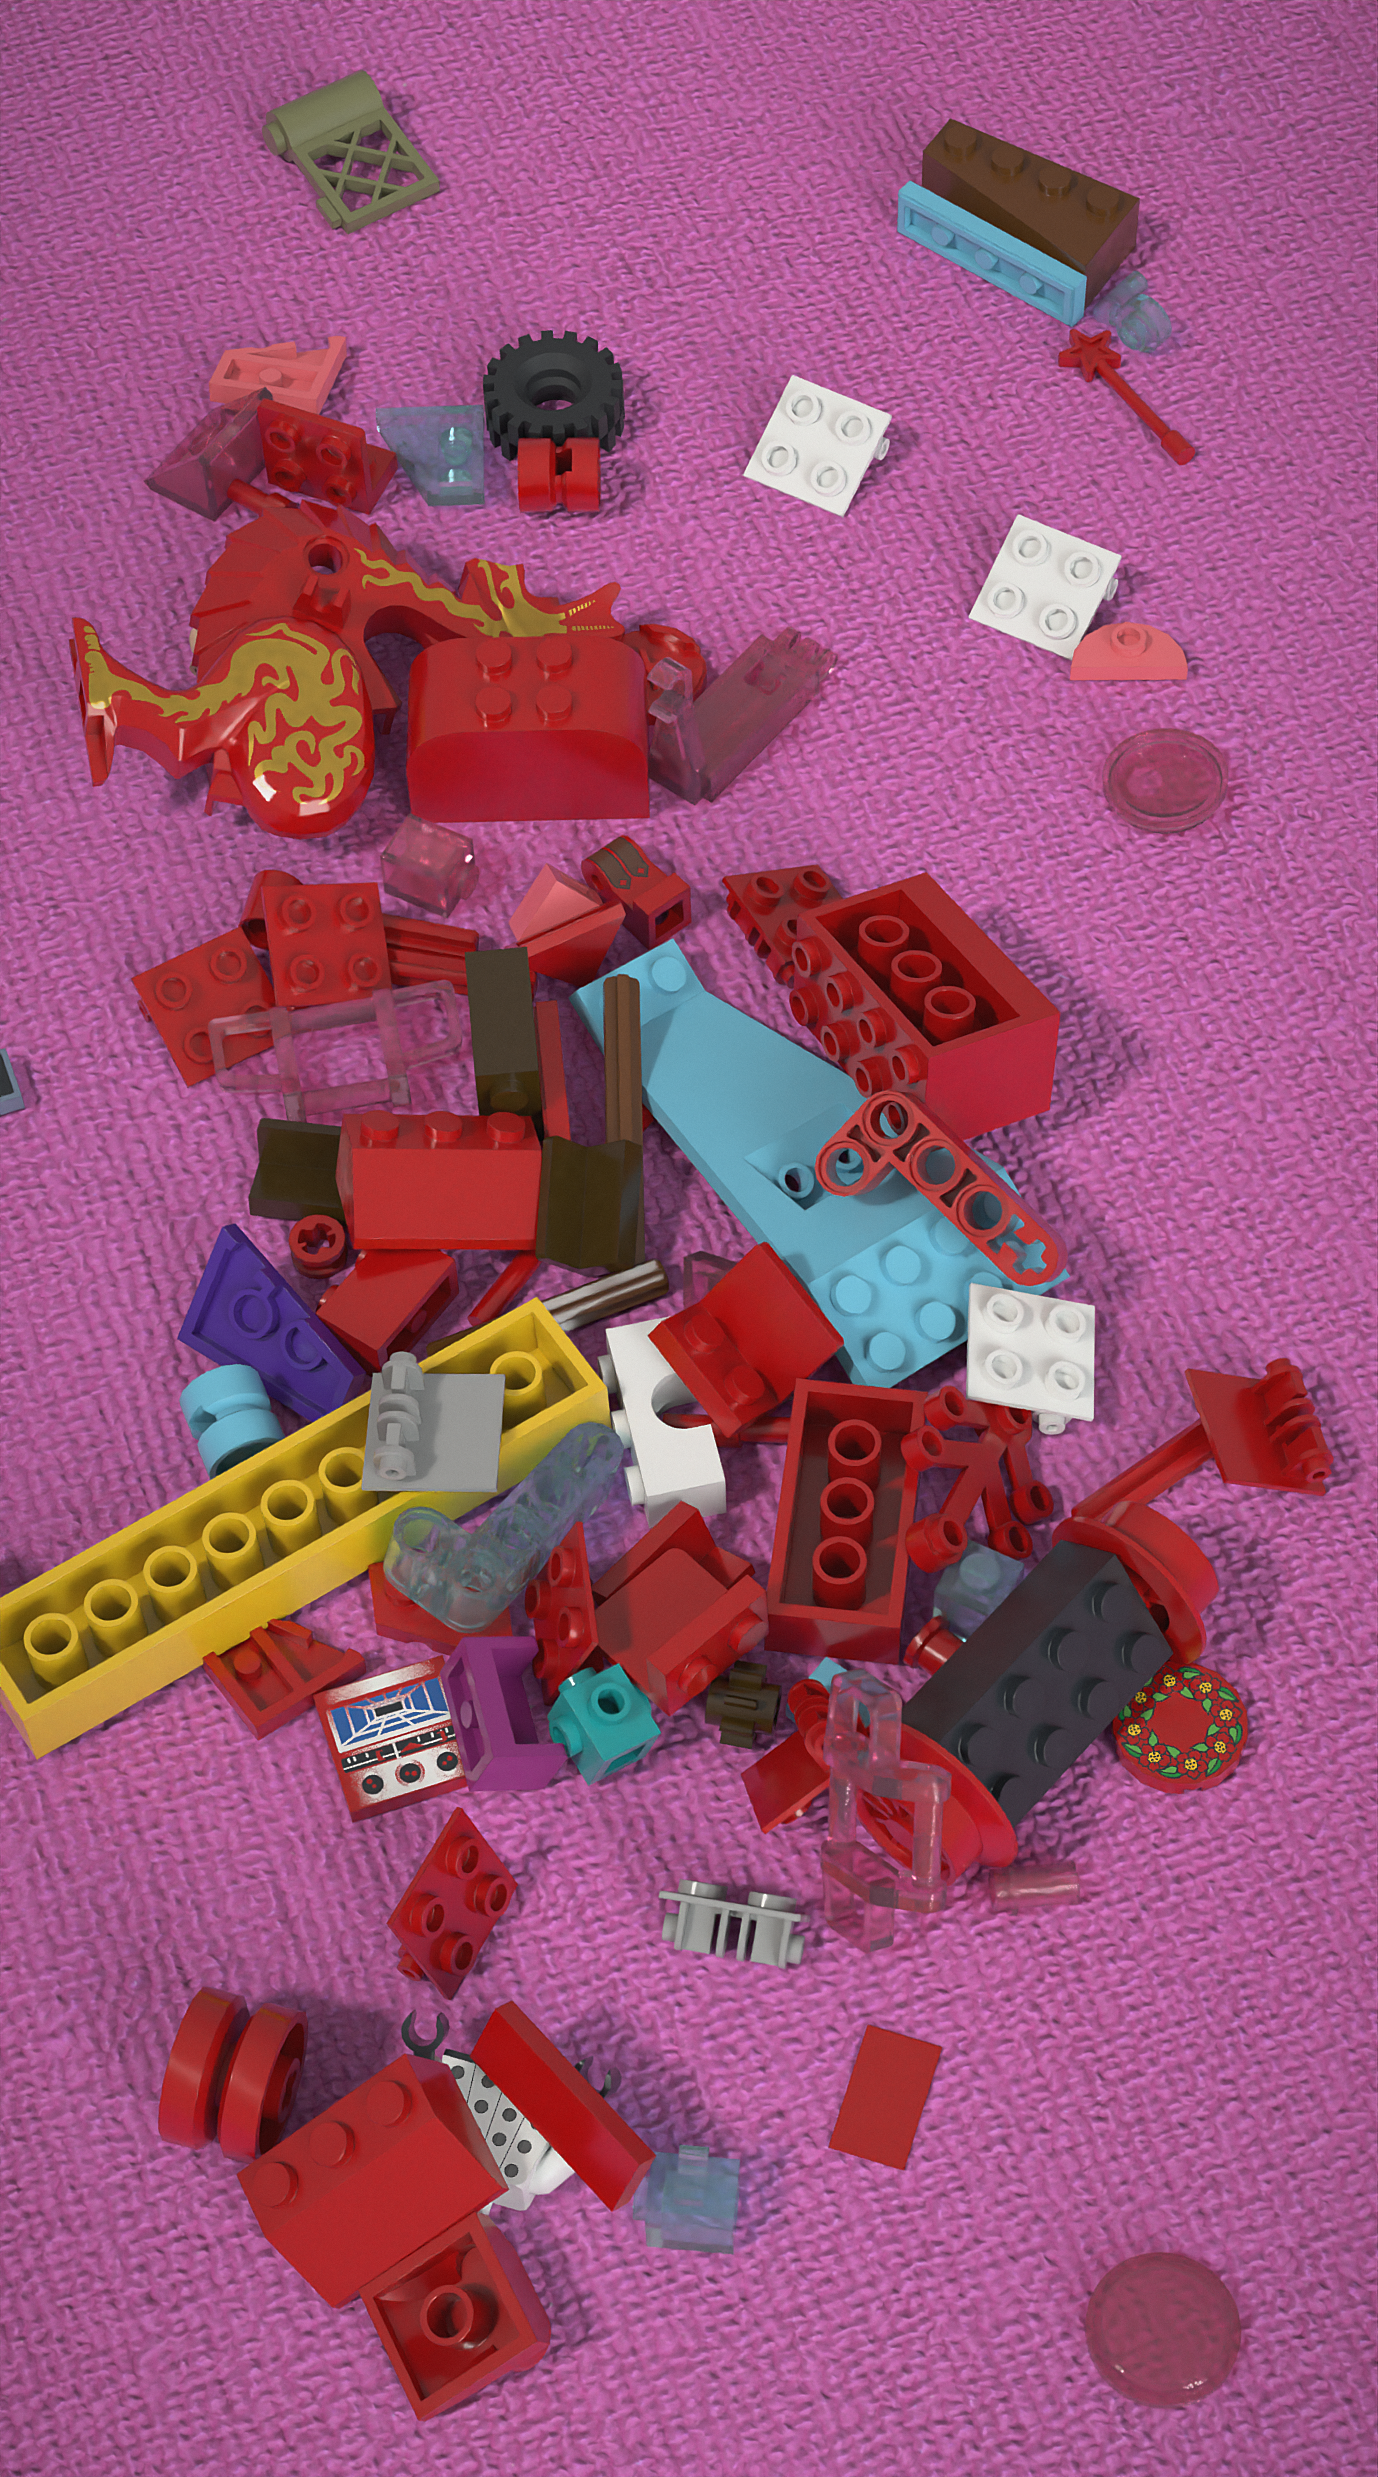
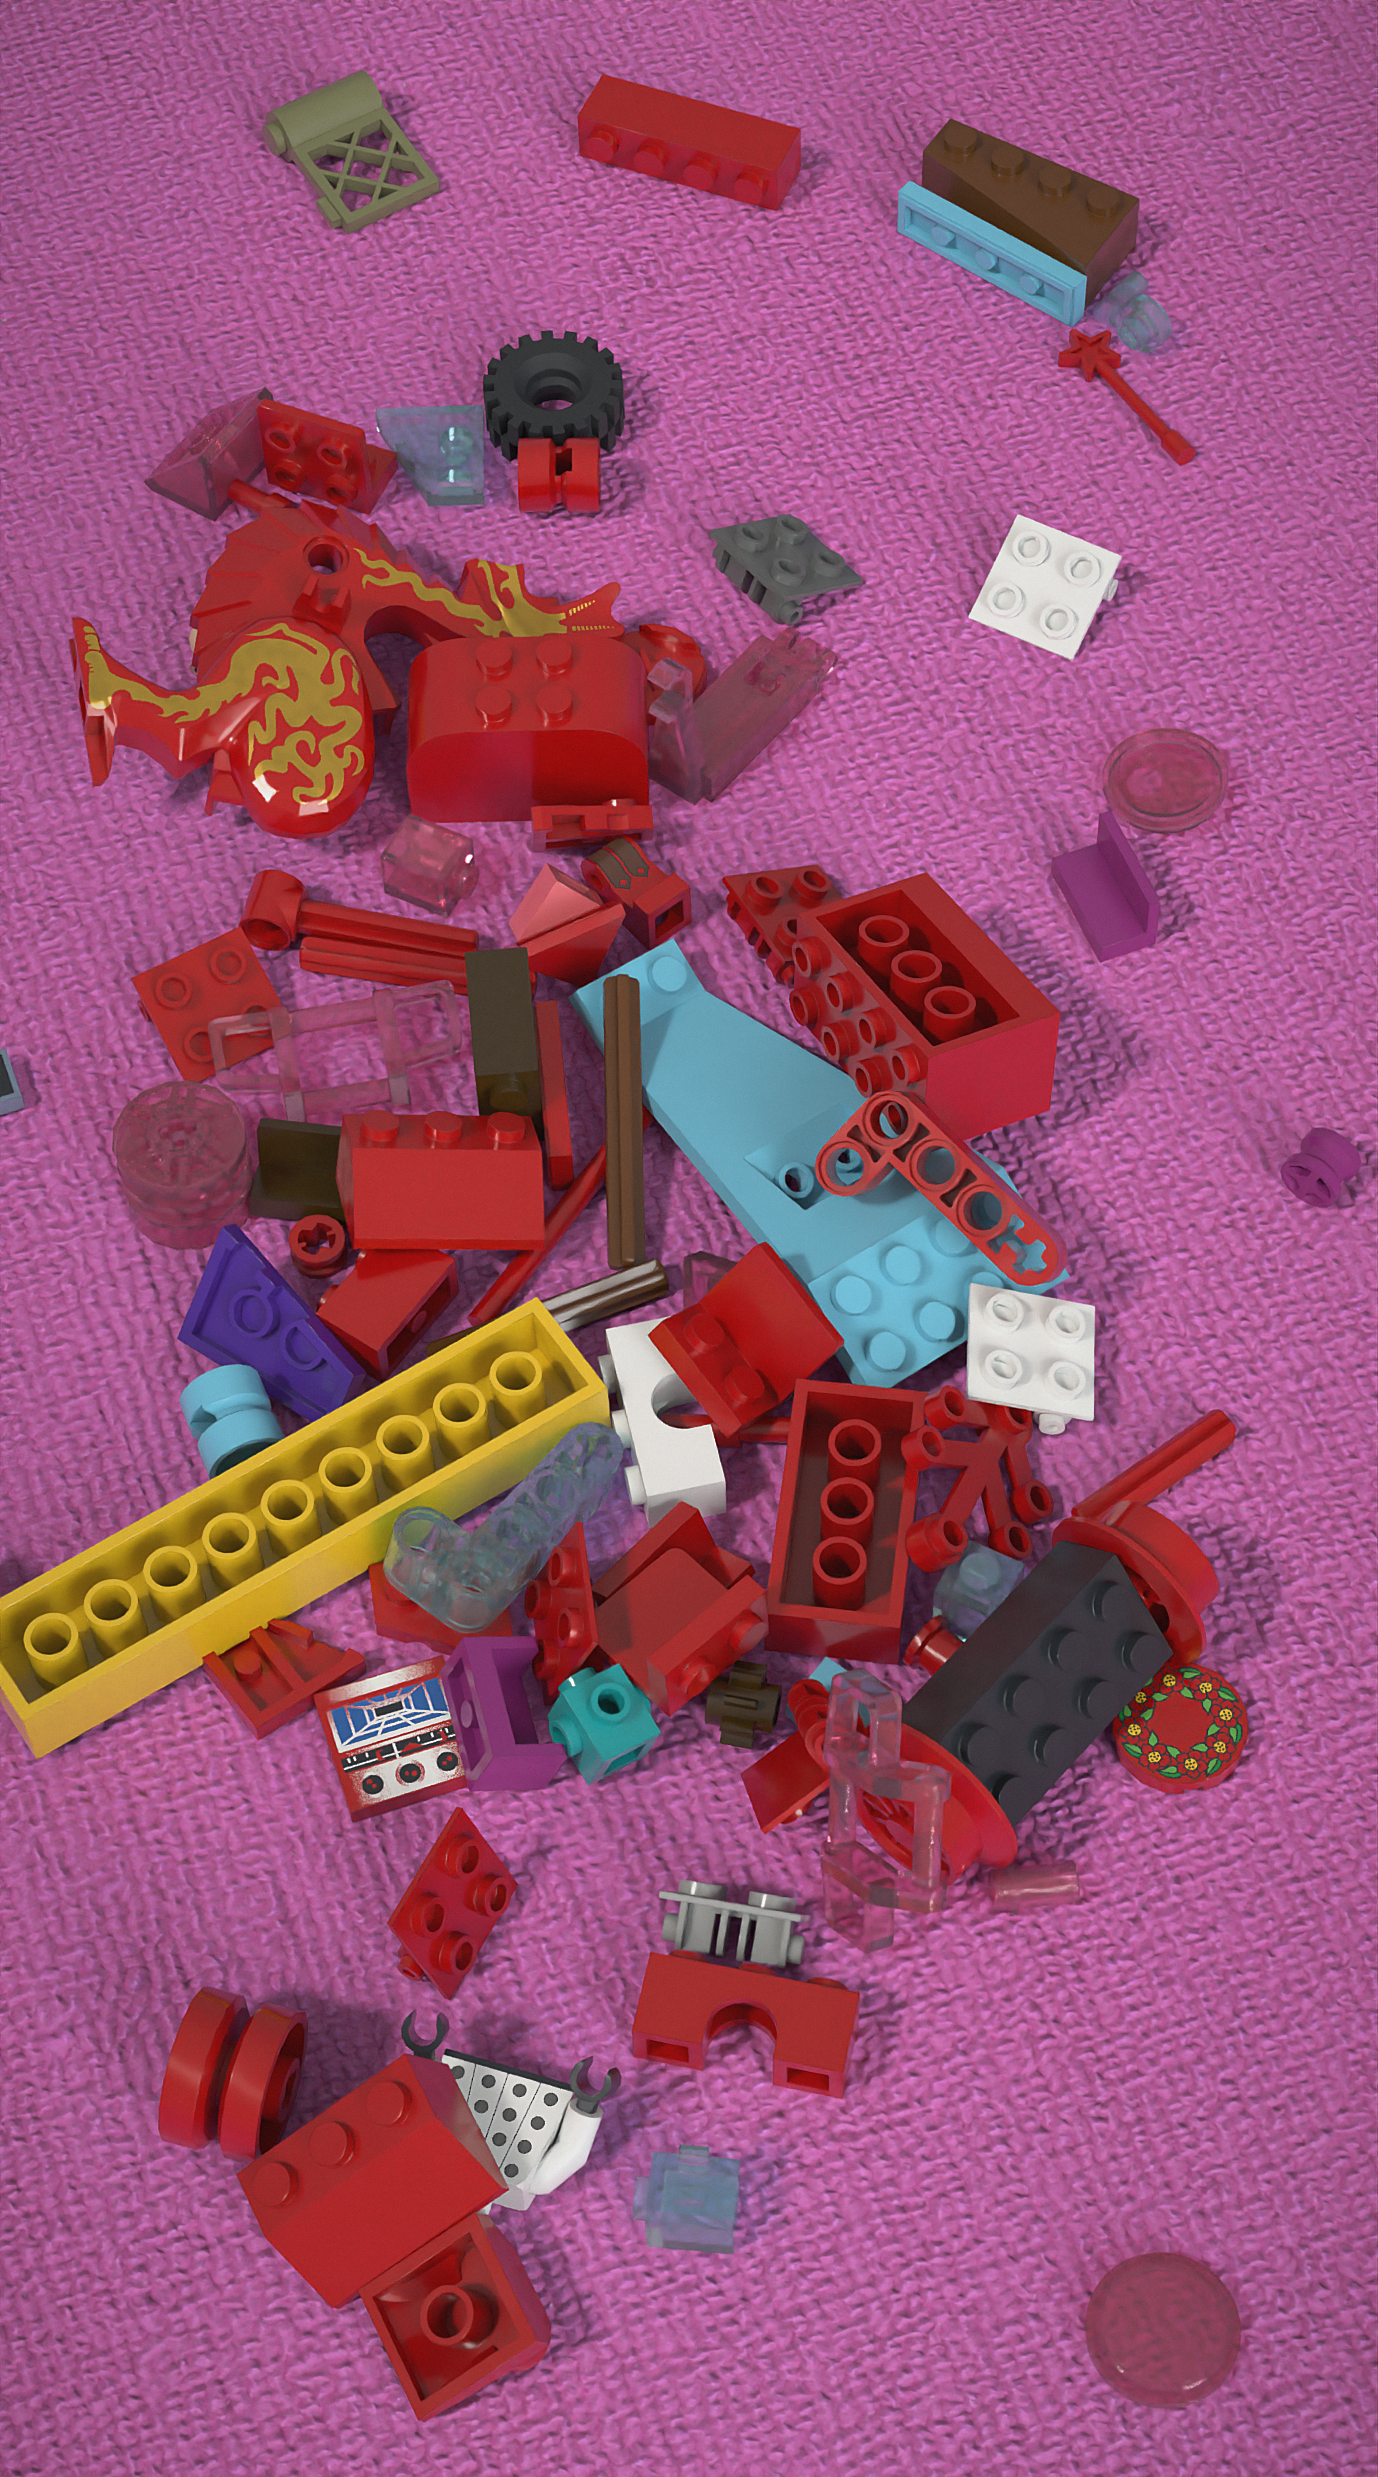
(183, 1163): none -> clear pink wheel
(290, 376): coral wing -> none
(325, 943): red hinge -> none
(432, 1430): light grey hinge -> none
(562, 2106): red tile -> none
(589, 826): none -> red wing
(589, 1206): dark brown panel -> none
(689, 142): none -> red brick
(692, 2001): none -> red arch
(779, 564): none -> dark grey hinge
(818, 446): white hinge -> none
(885, 2097): red sticker -> none
(1109, 893): none -> magenta panel
(1128, 653): coral plate -> none
(1263, 1428): red hinge -> none
(1320, 1167): none -> magenta wheel

